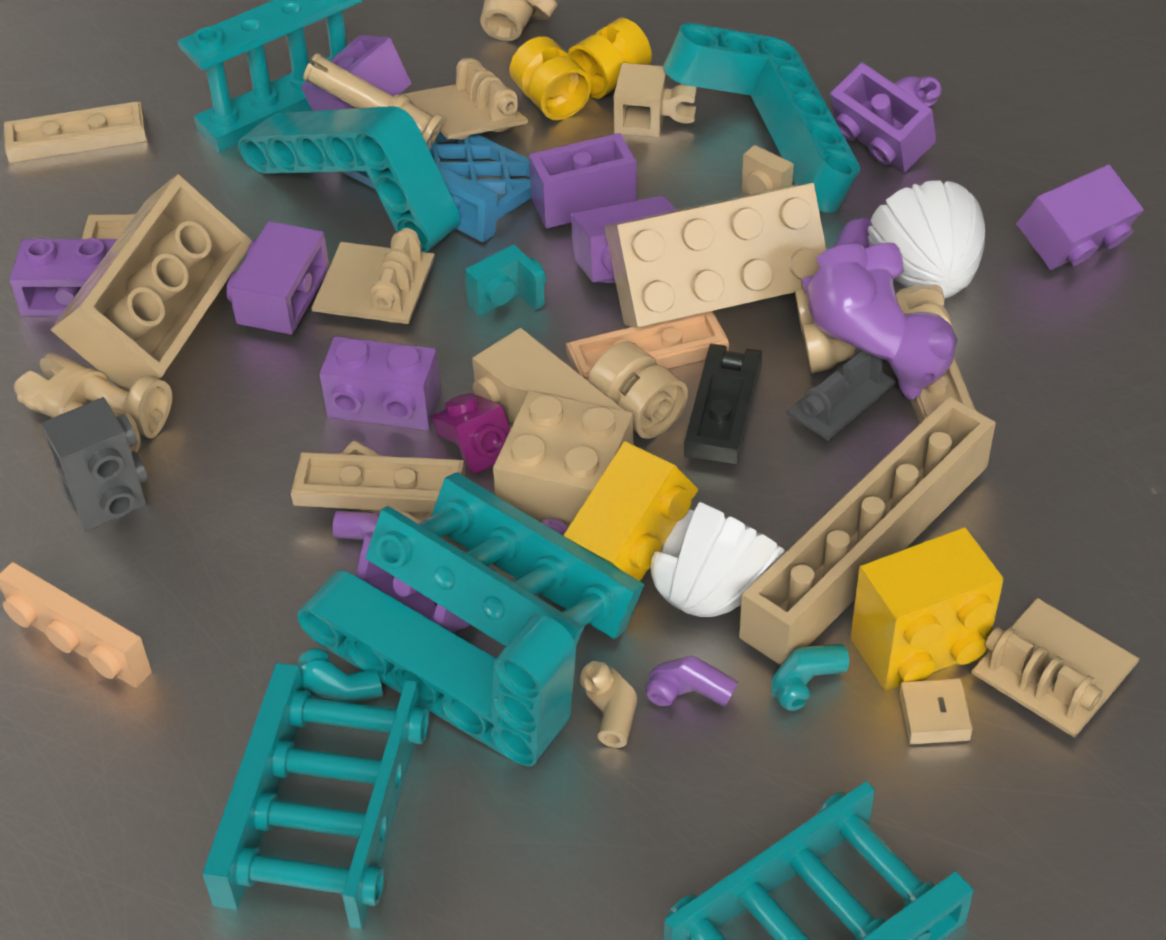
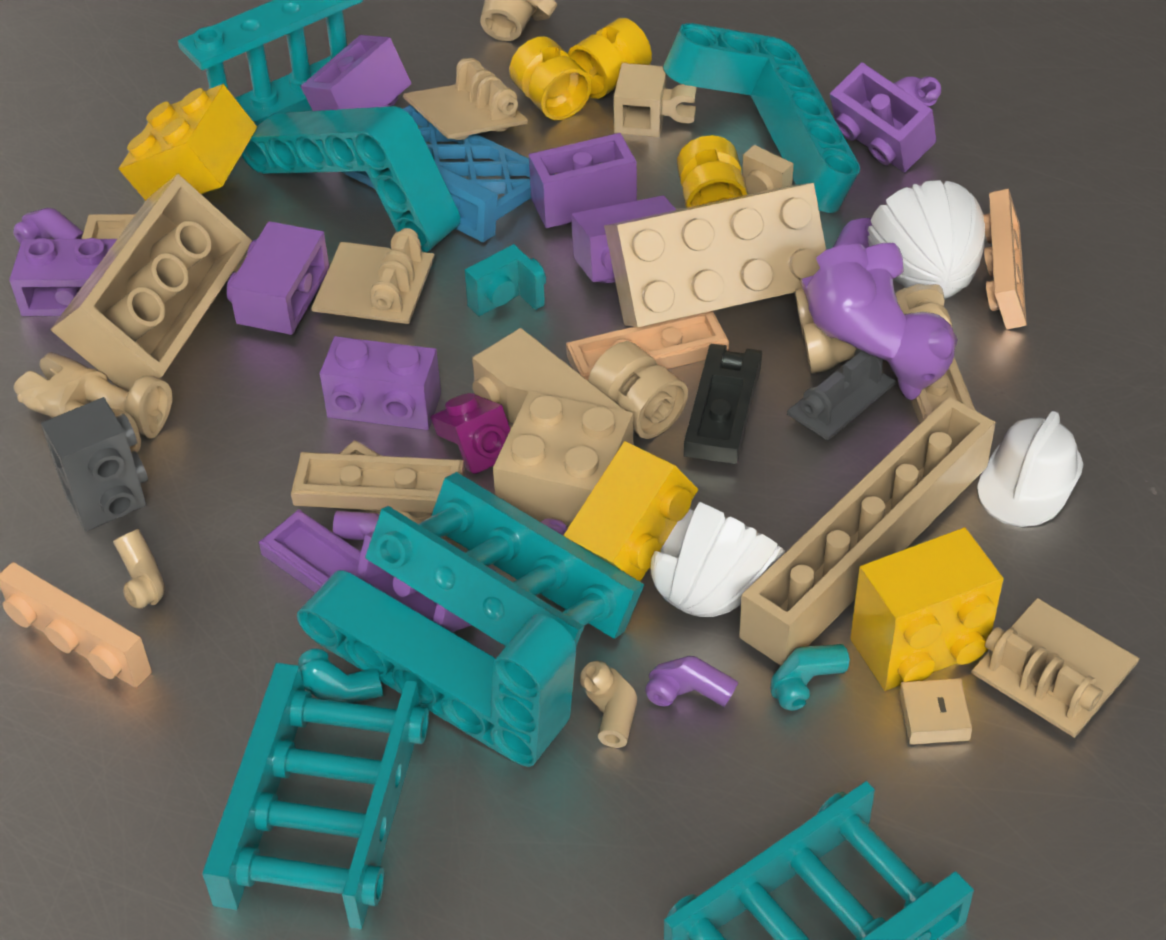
(46, 224): none -> medium lavender arm
(74, 131): tan tile -> none
(146, 582): none -> tan arm
(189, 138): none -> yellow brick
(308, 550): none -> medium lavender tile
(365, 95): tan pin -> none
(709, 171): none -> yellow wheel
(1005, 260): none -> light nougat plate
(1031, 472): none -> white piece
(1080, 218): medium lavender brick -> none

